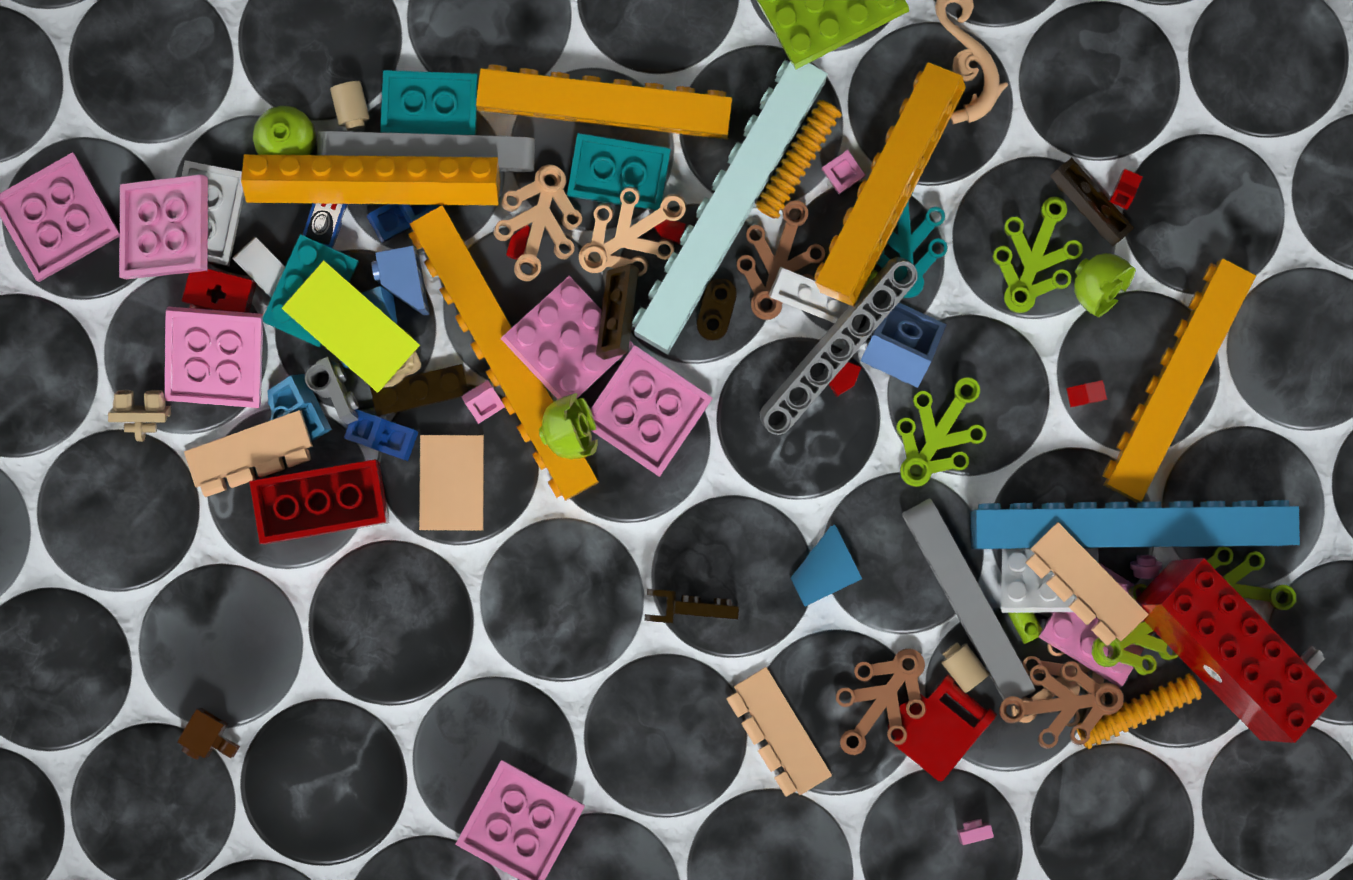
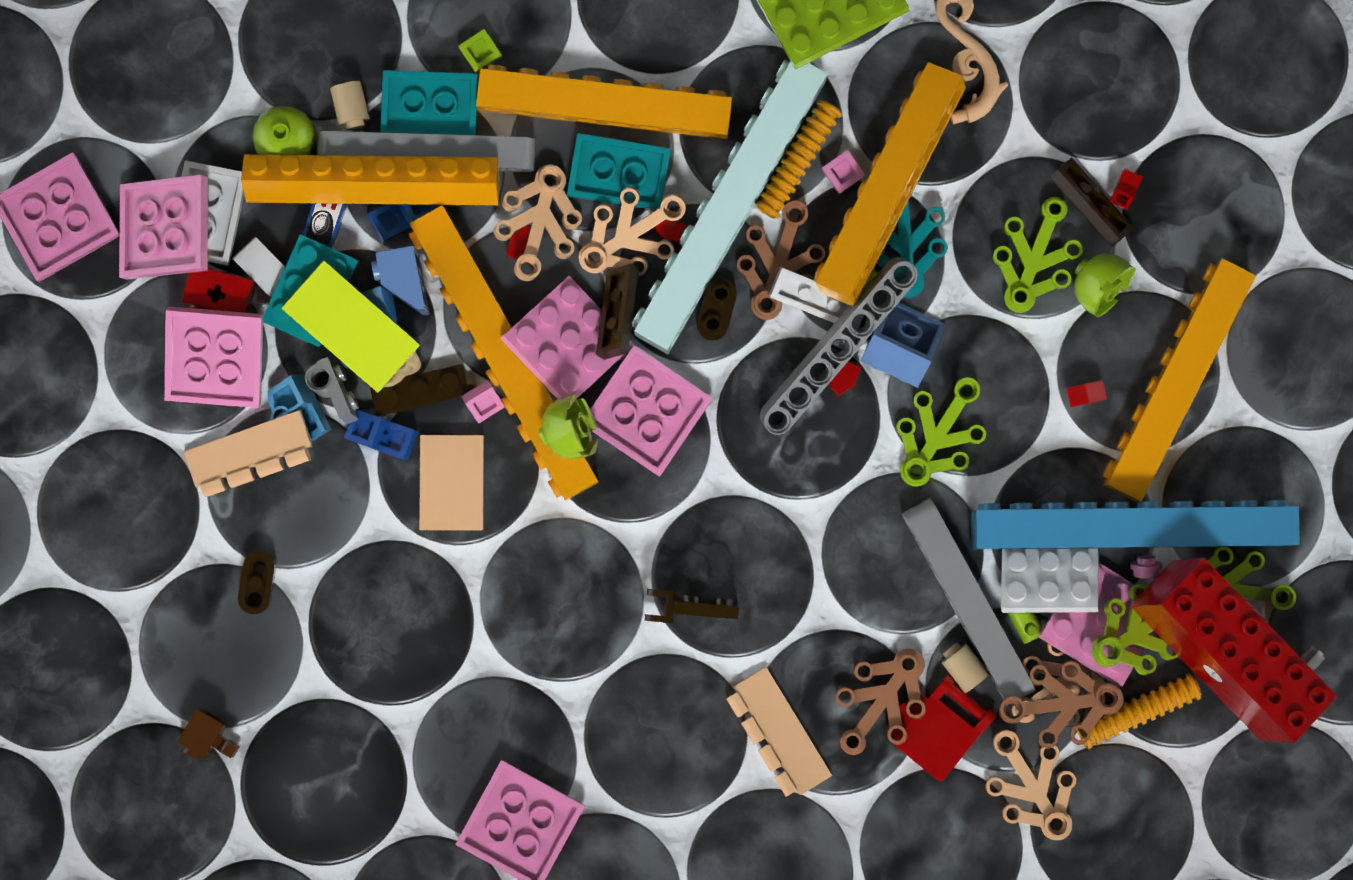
(153, 411): tan hips -> none
(252, 582): none -> dark brown plate
(319, 502): red brick -> none
(480, 51): none -> lime plate
(825, 569): dark azure slope -> none
(974, 832): bright pink plate -> none
(1034, 789): none -> light nougat plant
(1093, 586): light nougat windscreen -> none

